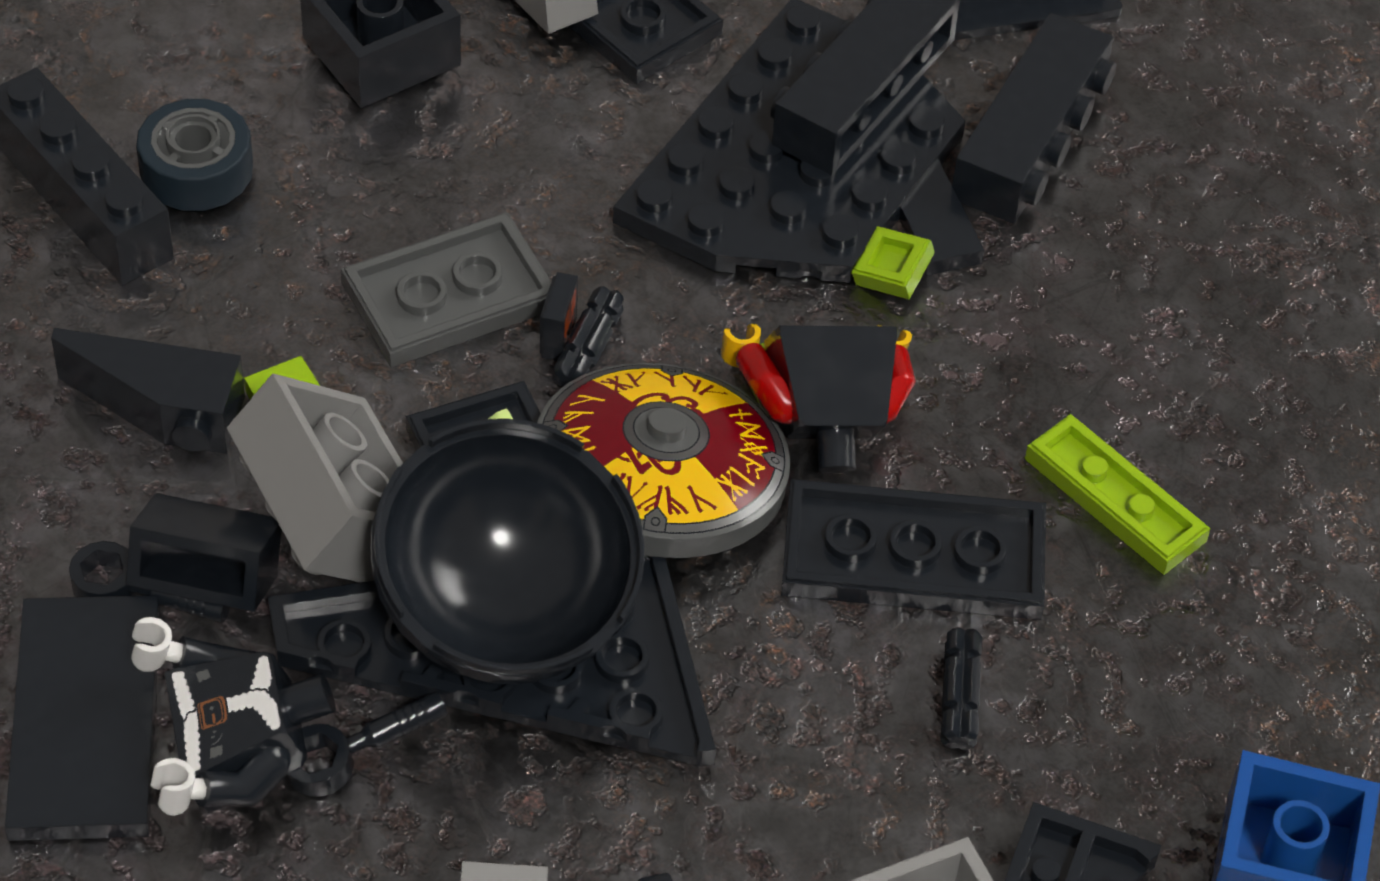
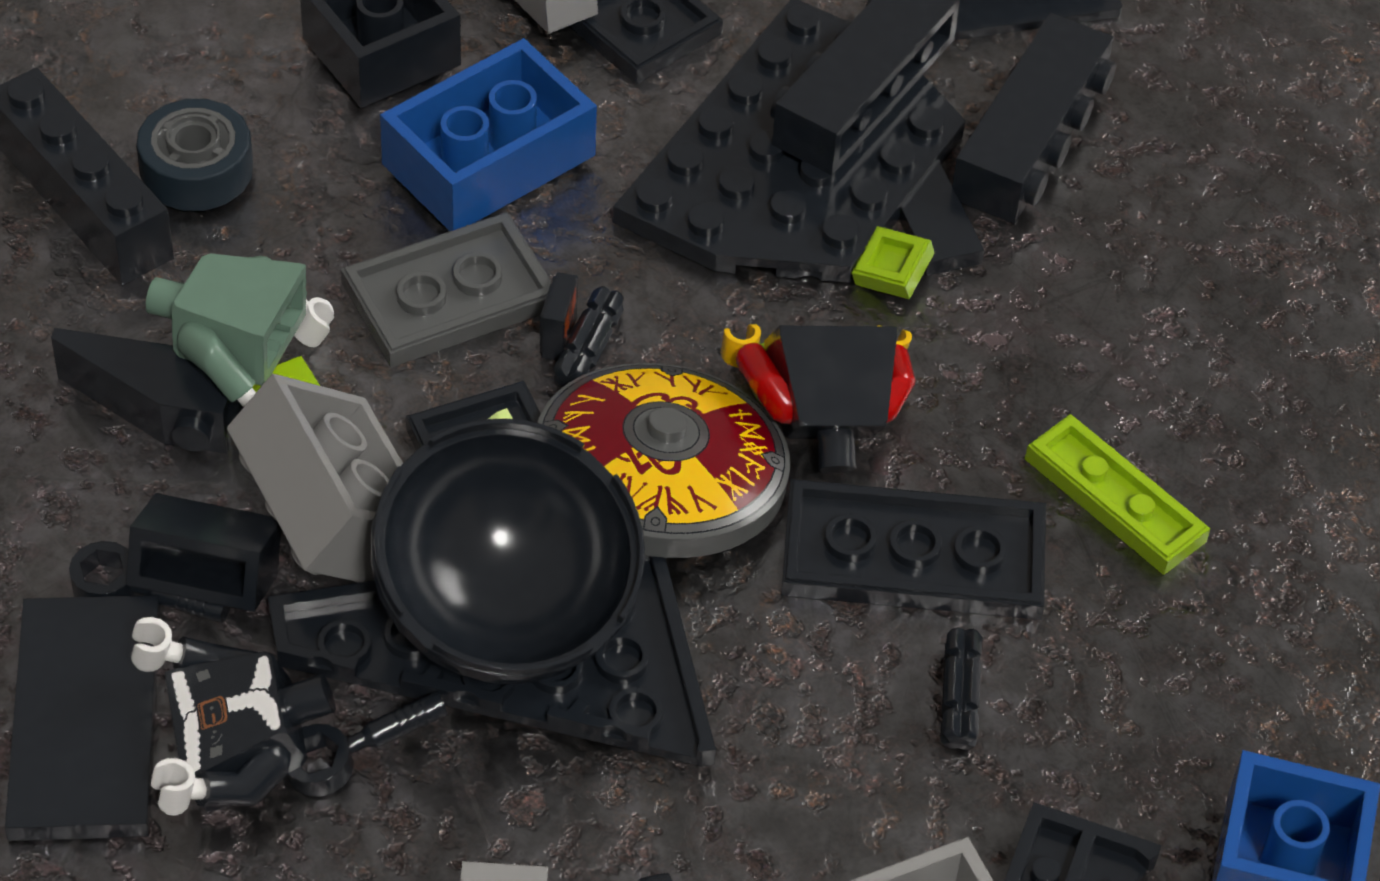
(239, 318): none -> sand green torso
(488, 135): none -> blue brick

